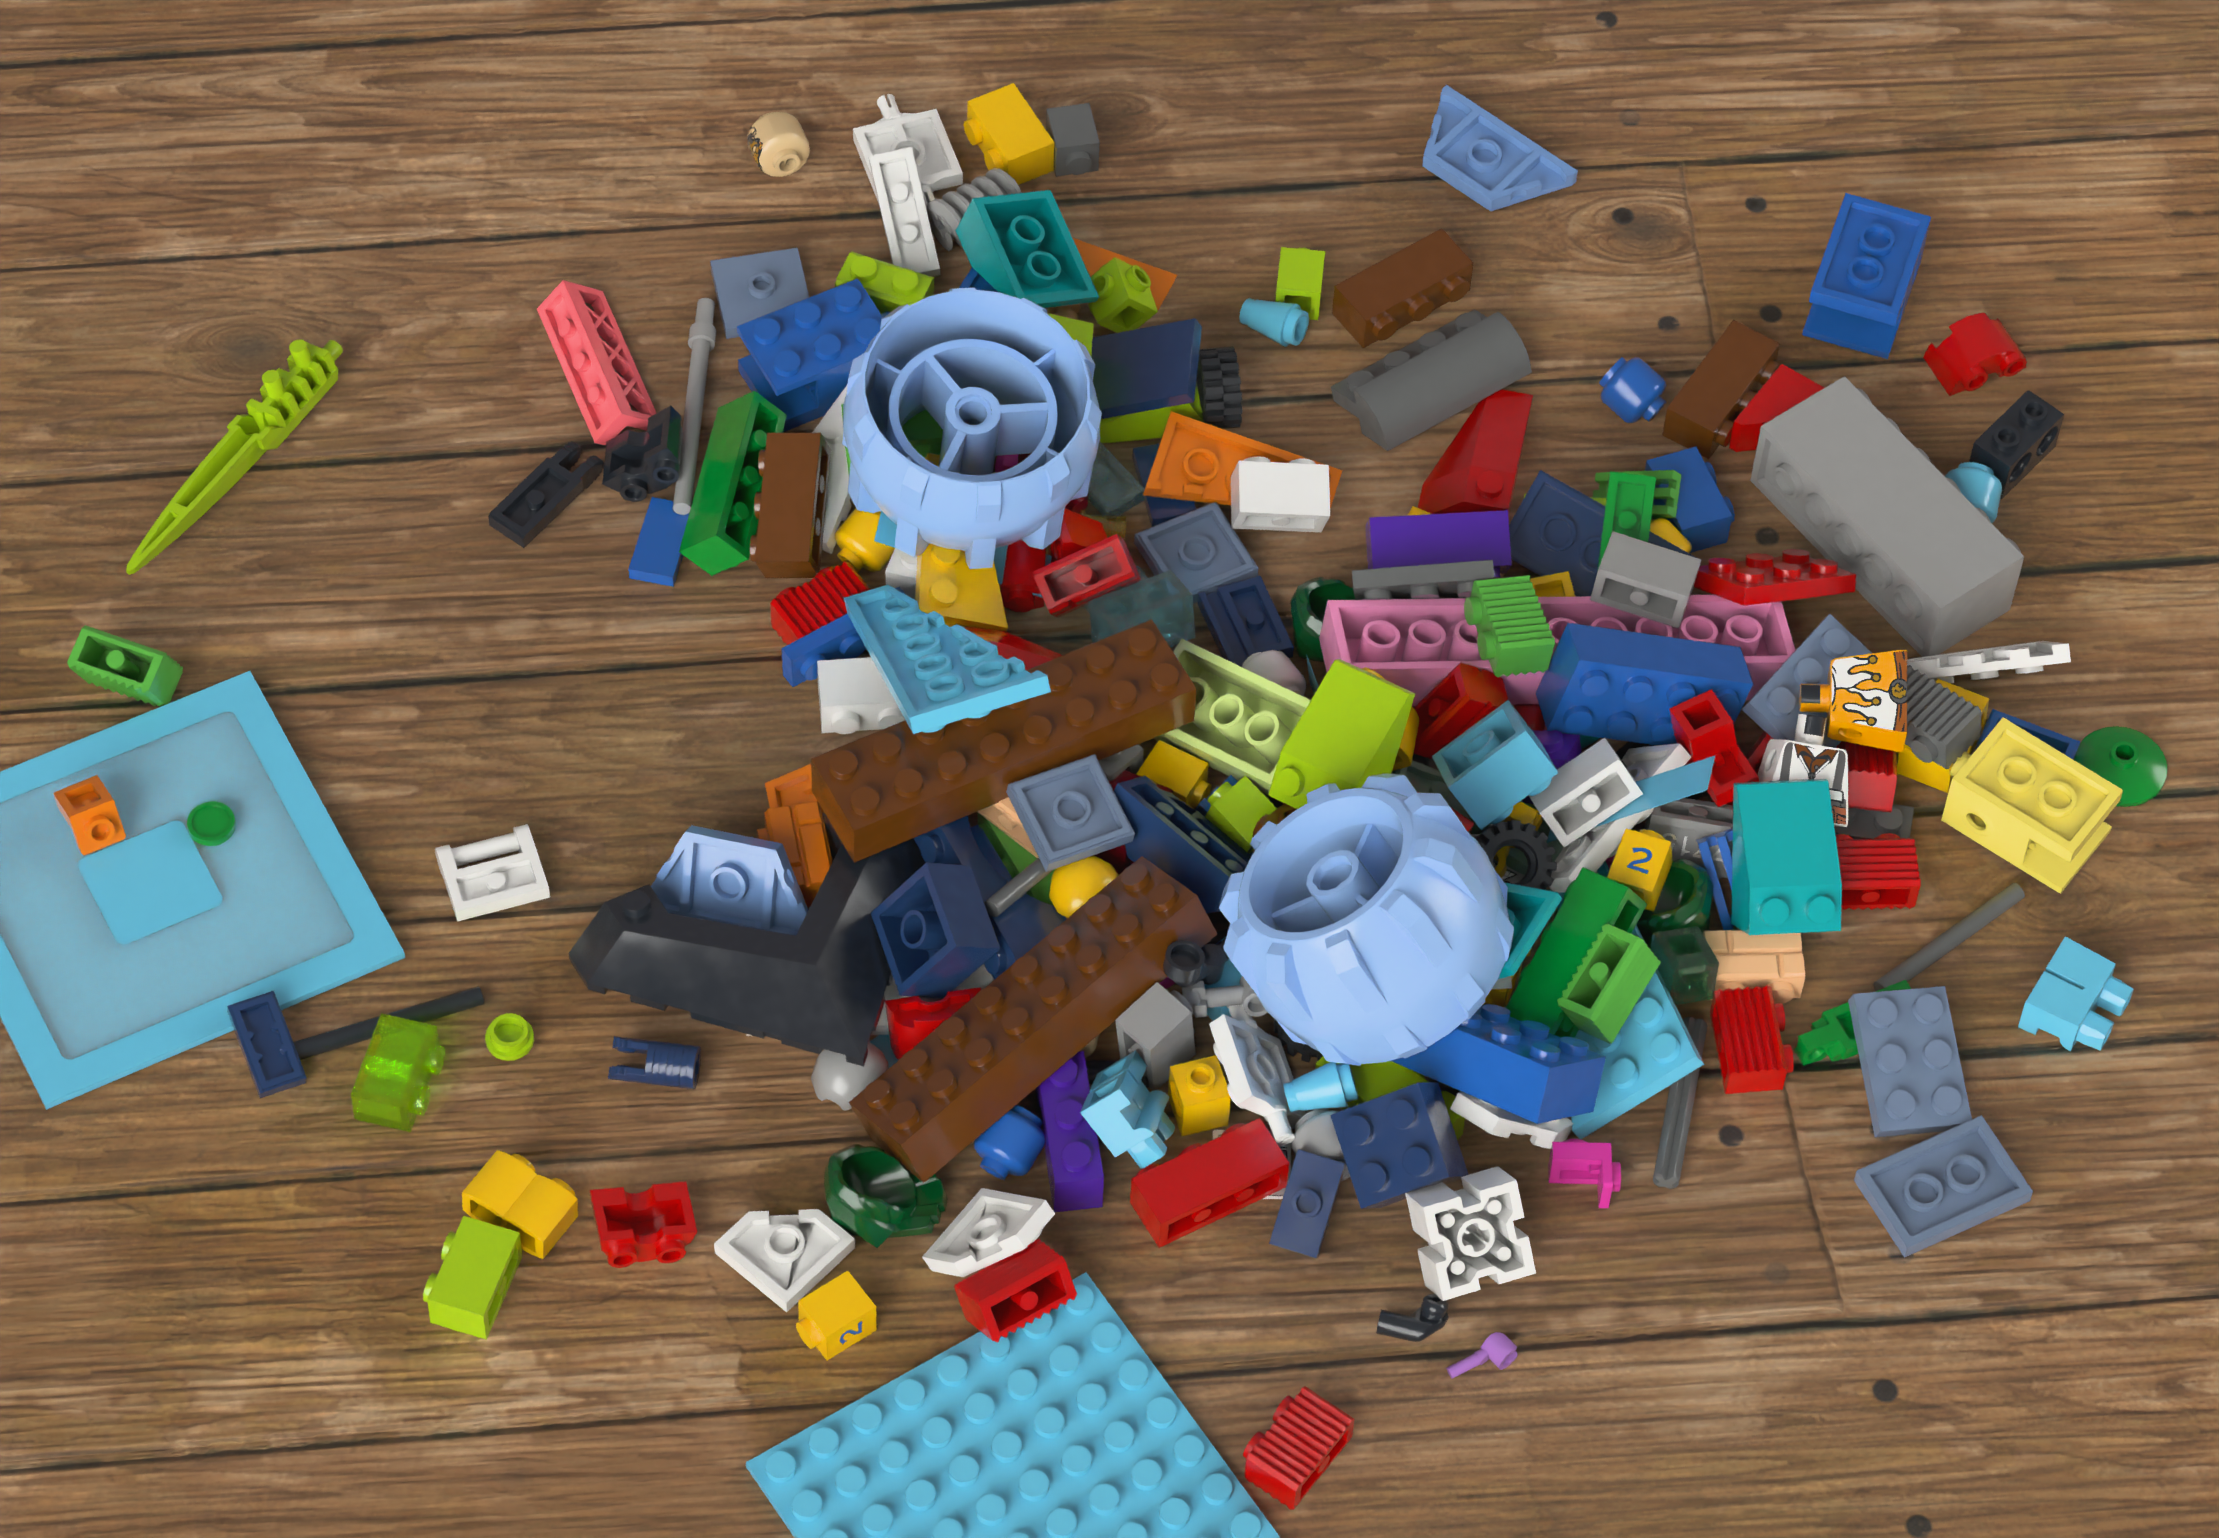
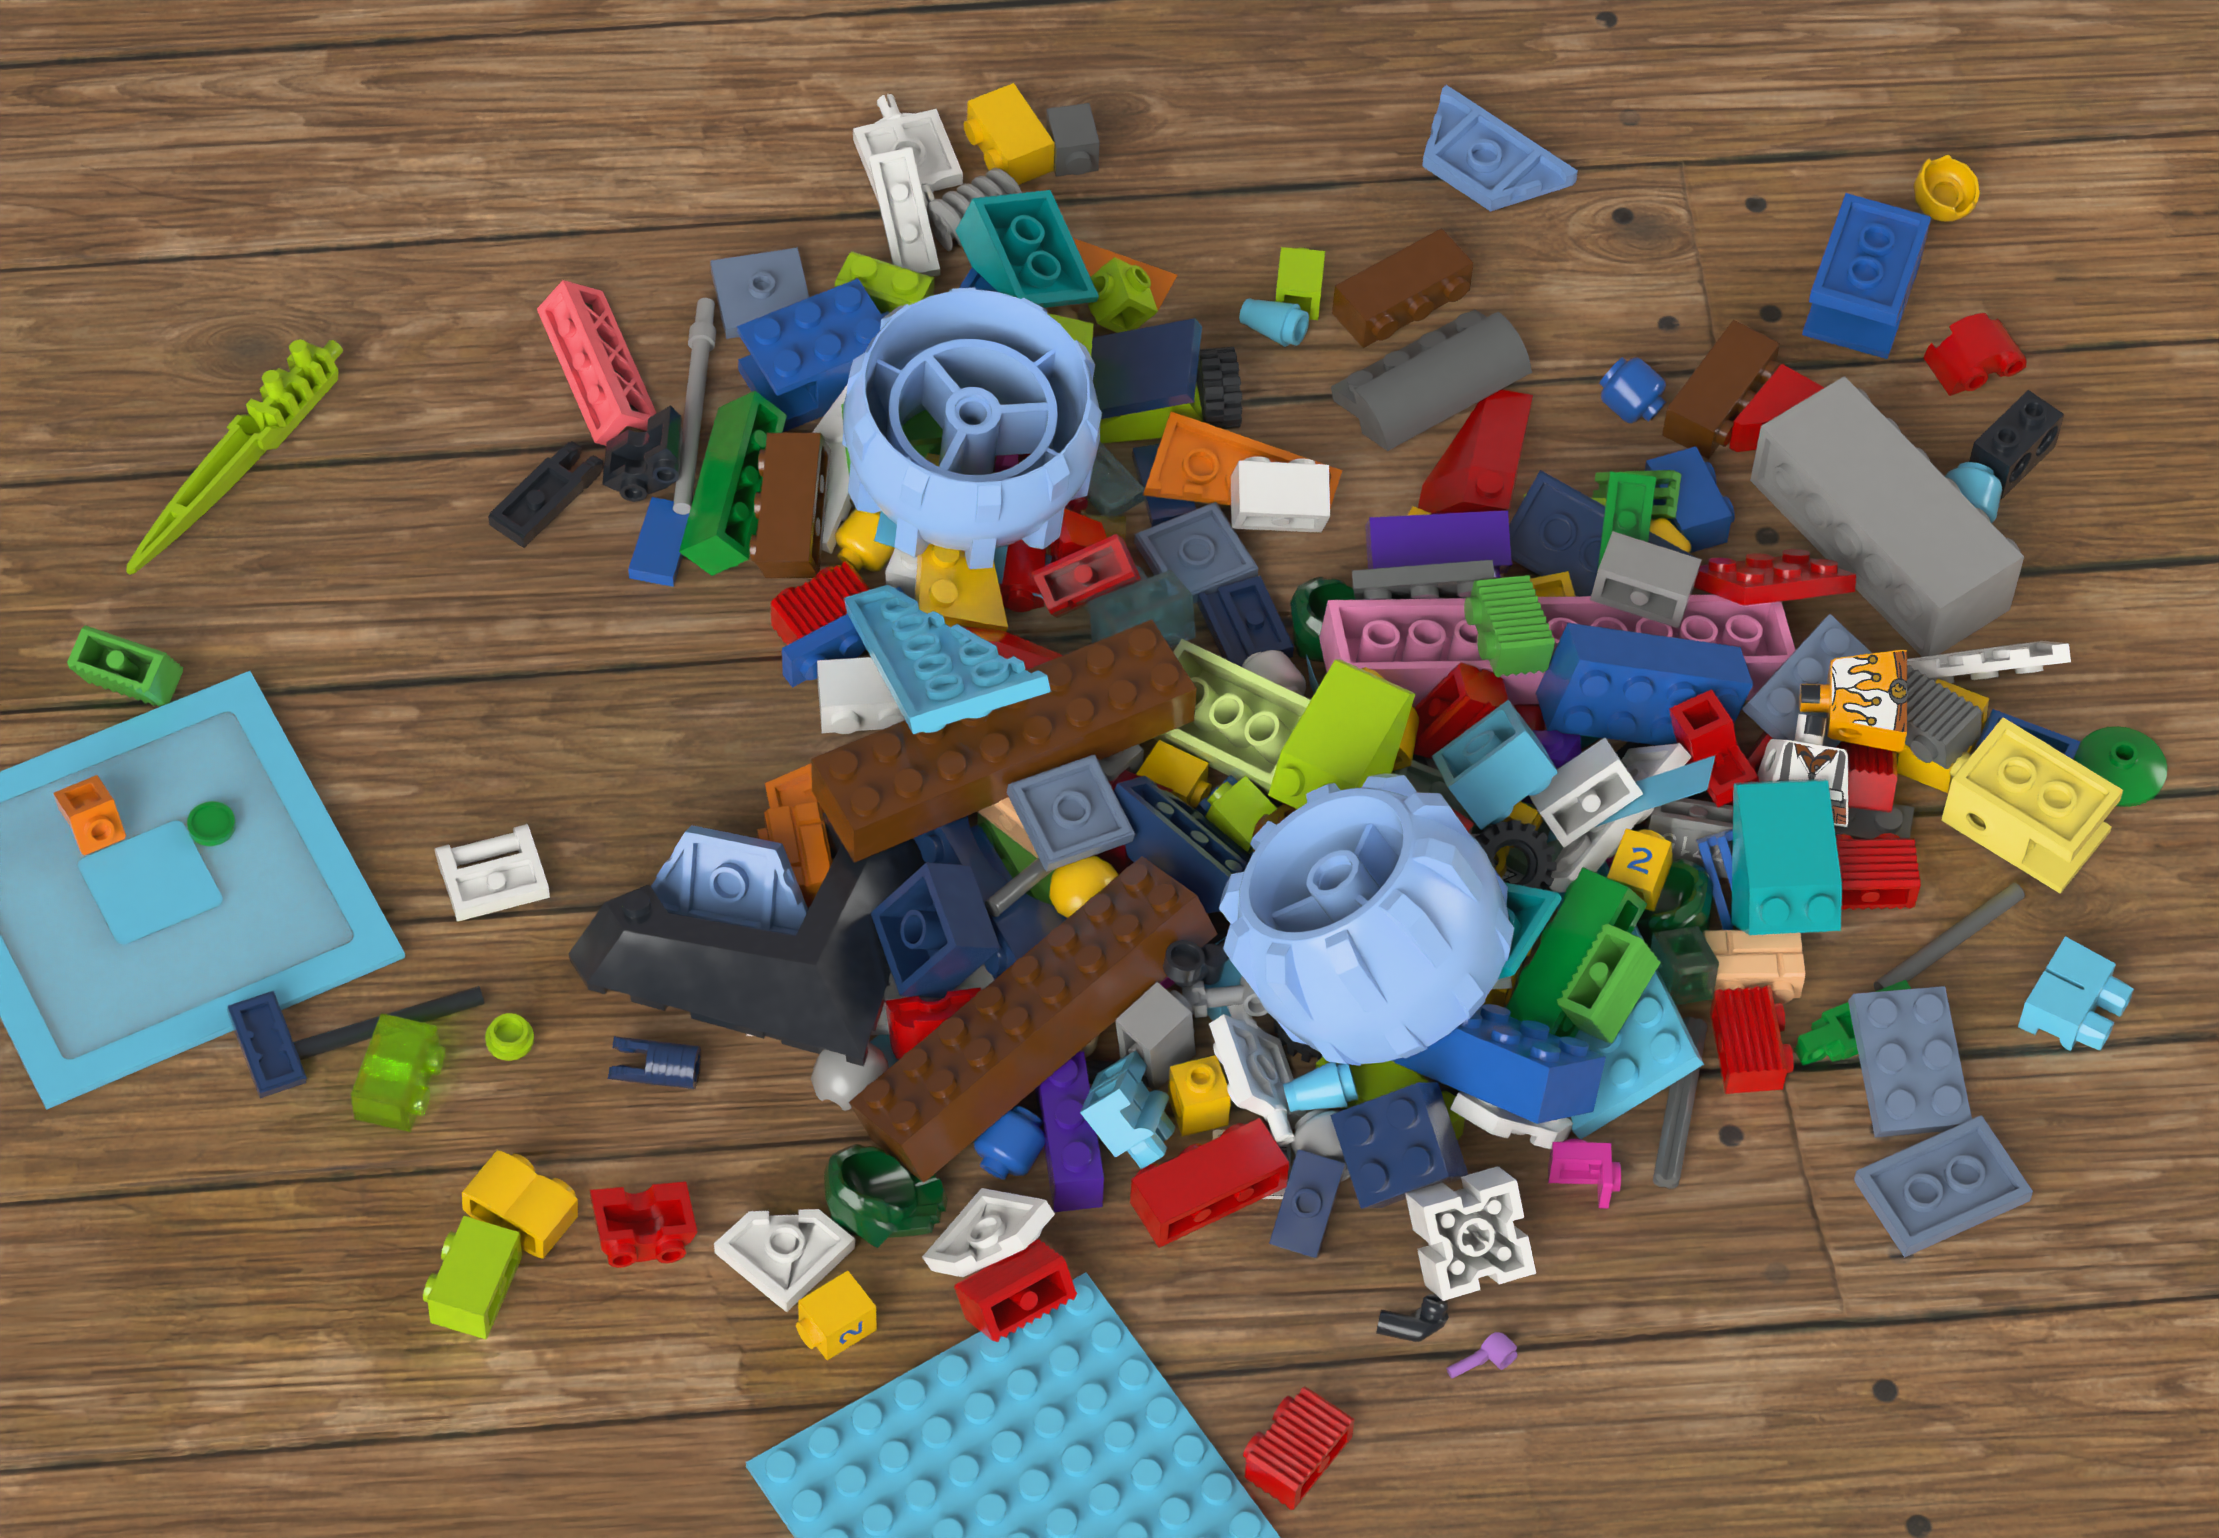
(776, 142): tan head -> none
(1946, 189): none -> yellow hair

